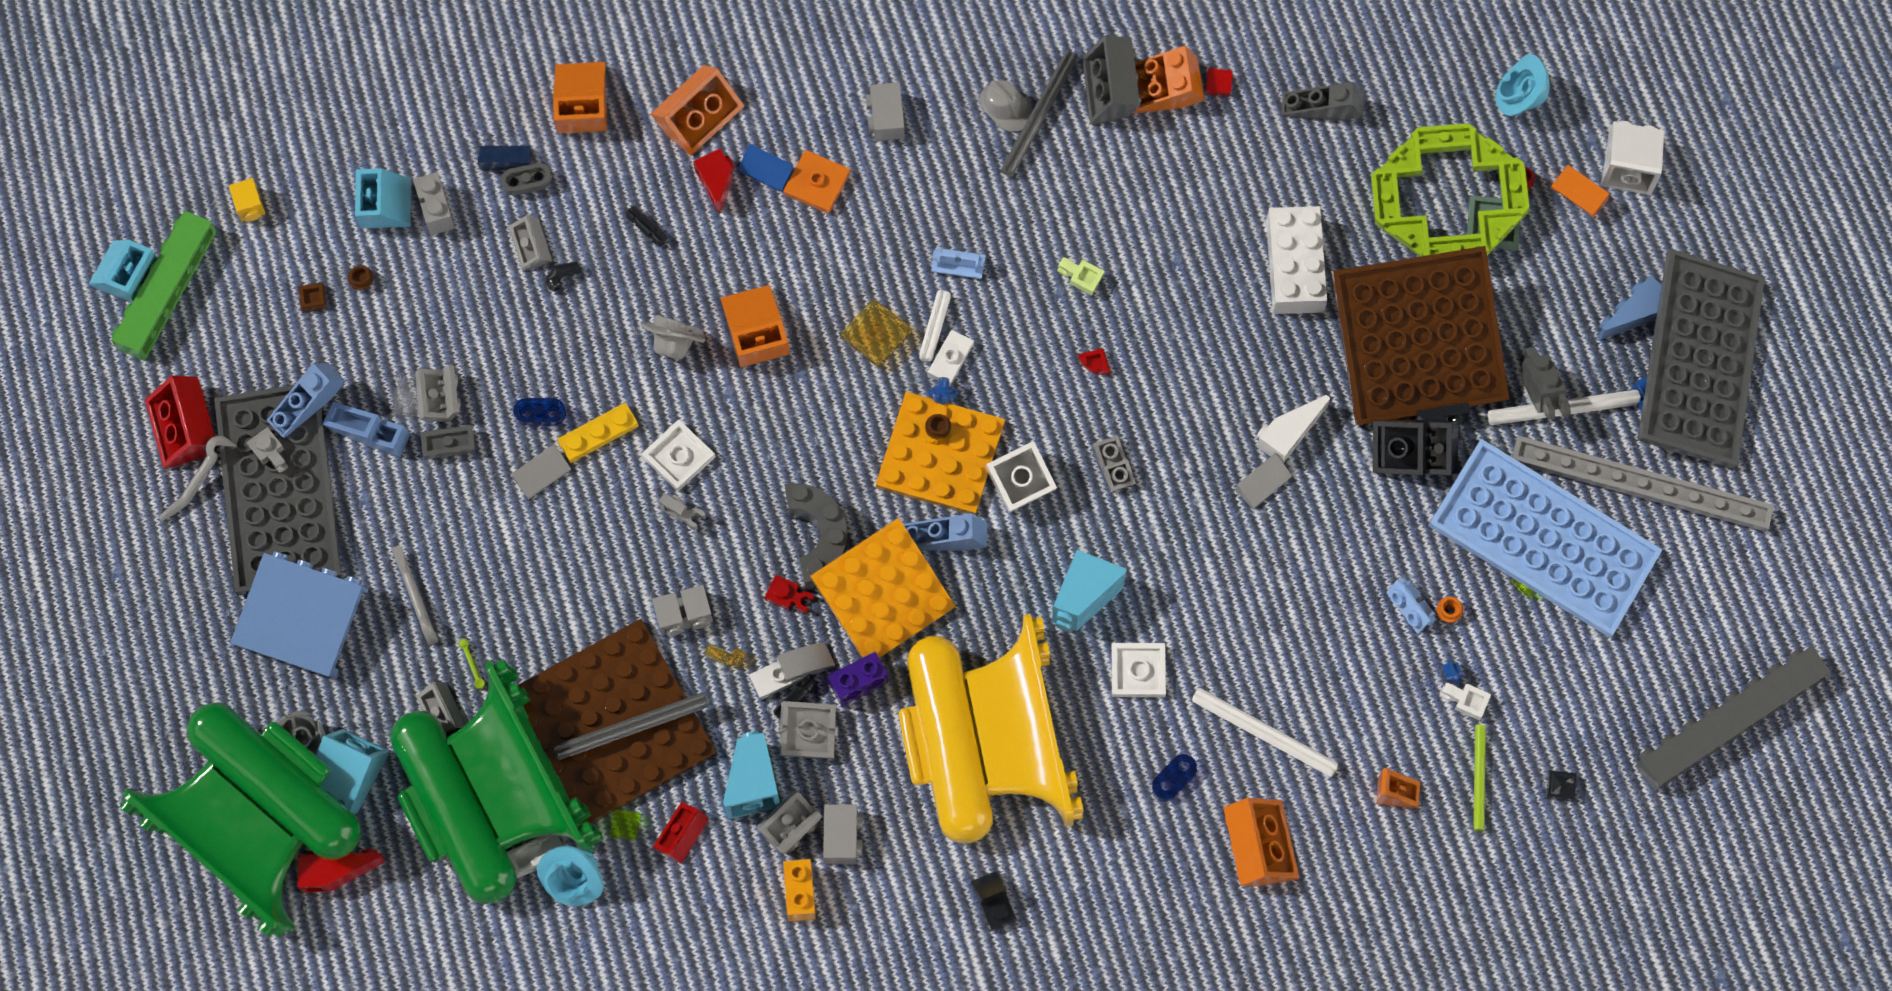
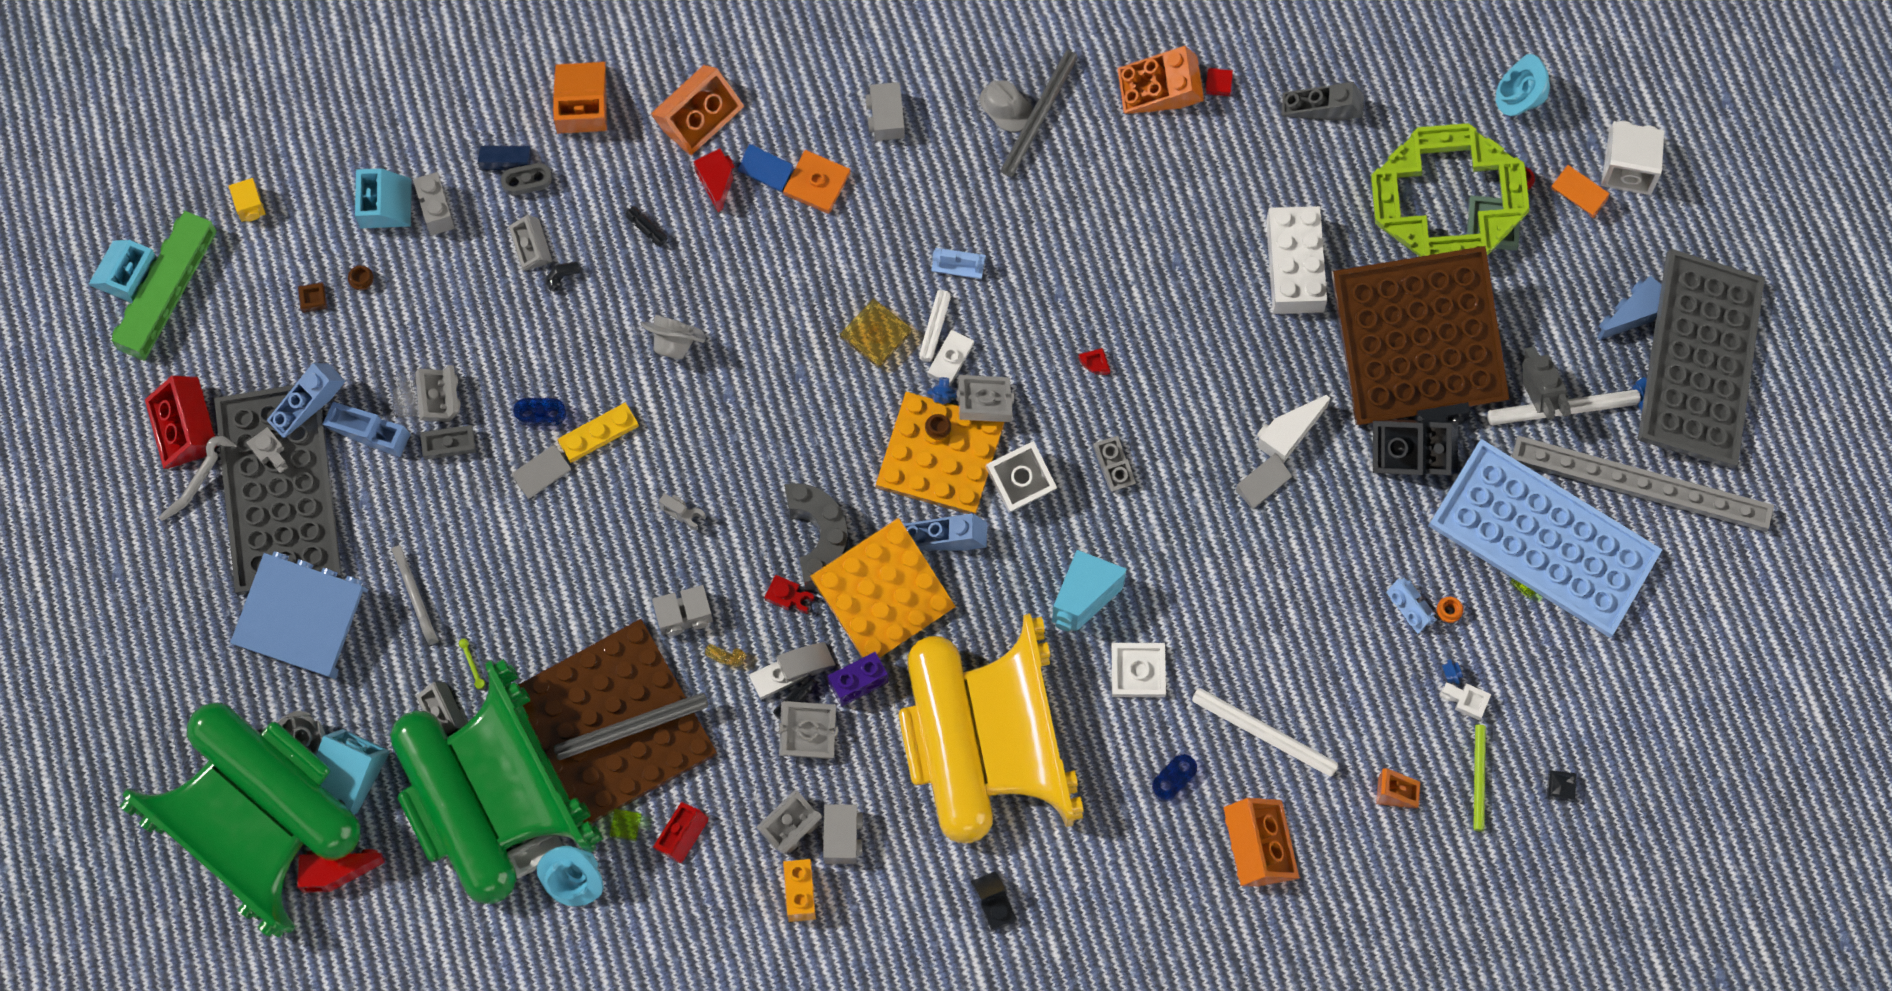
(678, 455): white tile -> none
(751, 778): medium azure slope -> none
(755, 326): orange slope -> none
(984, 398): none -> light grey plate
(1084, 276): yellowish green plate -> none
(1111, 79): dark grey slope -> none
(1733, 718): dark grey brick -> none

